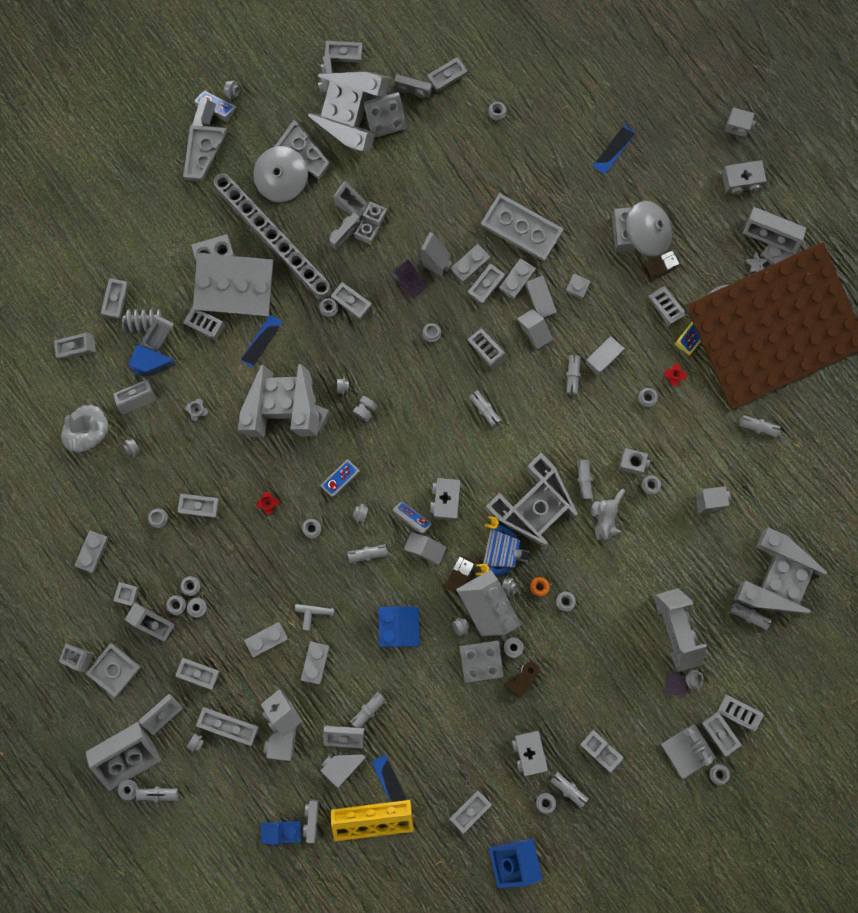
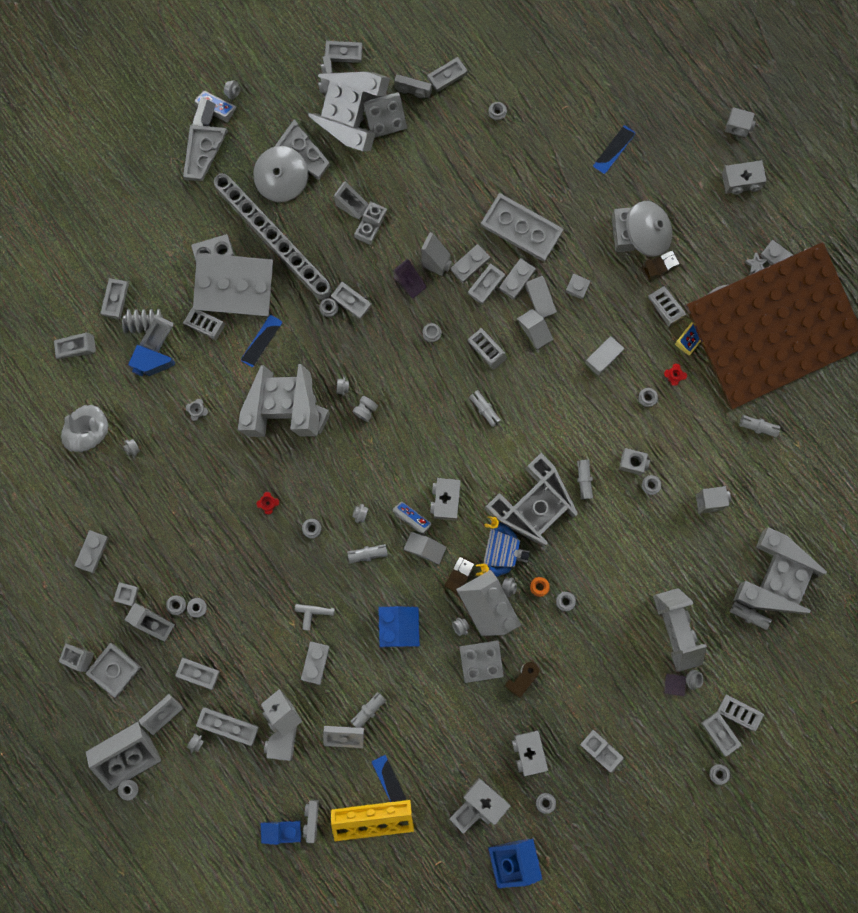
(134, 397): light grey slope -> none
(143, 794): light grey pin -> none
(158, 518): light grey plate -> none
(184, 586): light grey plate -> none
(198, 505): light grey plate -> none
(266, 639): light grey plate -> none
(338, 236): light grey plate -> none
(340, 479): slope -> none
(340, 767): light grey slope -> none
(497, 807): none -> light grey brick
(513, 654): light grey plate -> none
(569, 790): light grey pin -> none
(573, 375): light grey pin -> none
(606, 513): light grey animal -> none
(688, 751): light grey hinge -> none
(774, 230): light grey brick -> none

